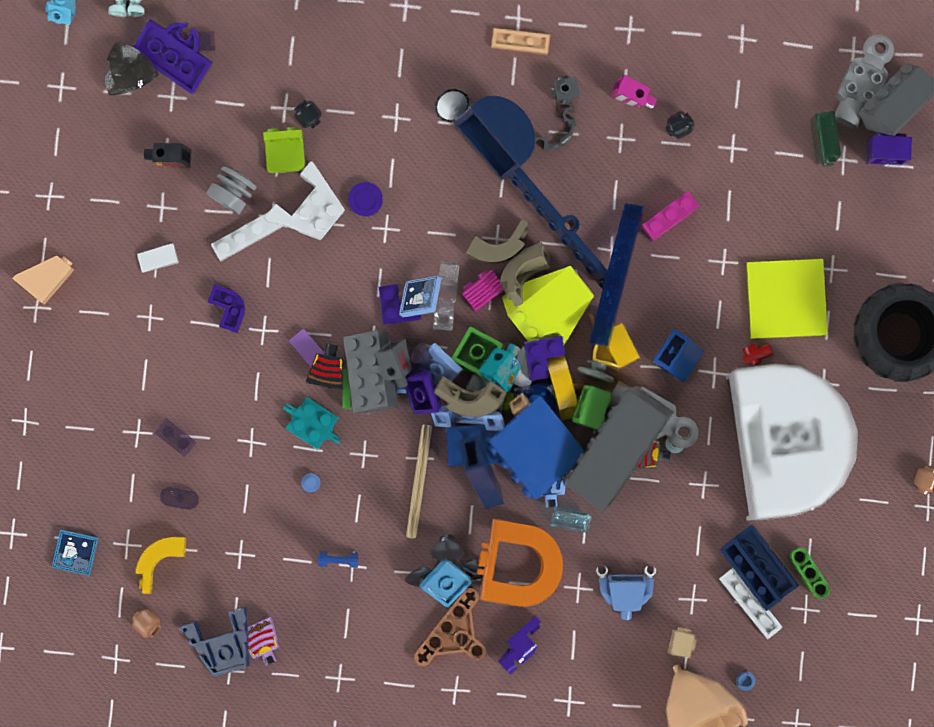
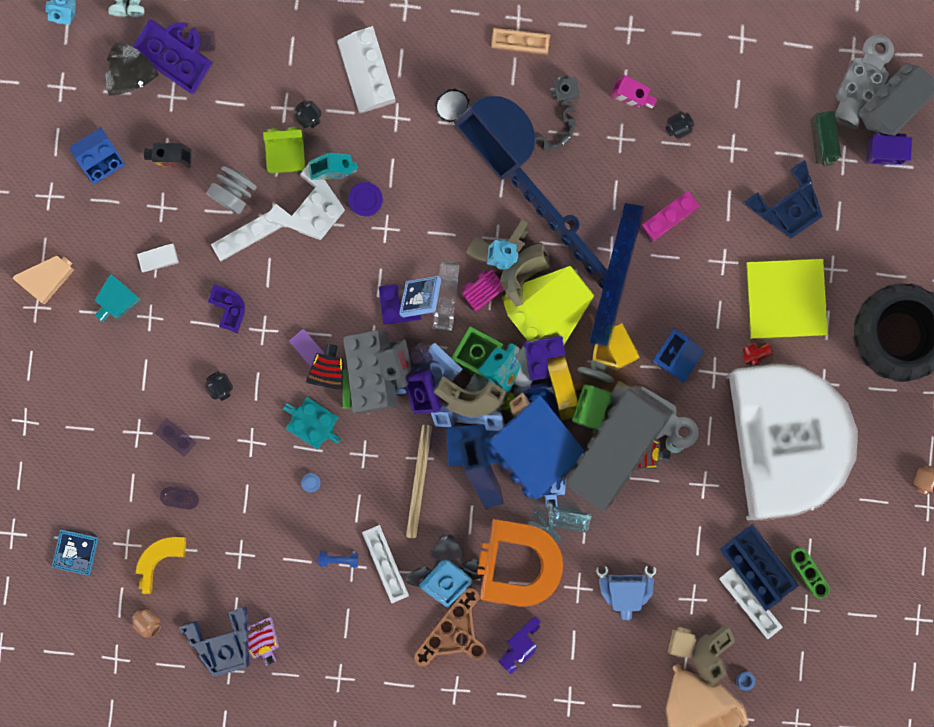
(97, 155): none -> blue slope
(114, 299): none -> teal torso
(218, 386): none -> black head
(338, 166): none -> teal torso
(366, 70): none -> white slope
(385, 564): none -> white tile
(502, 254): none -> medium azure brick
(547, 527): none -> clear light blue plant
(708, 650): none -> dark tan arch
(794, 211): none -> dark blue wing

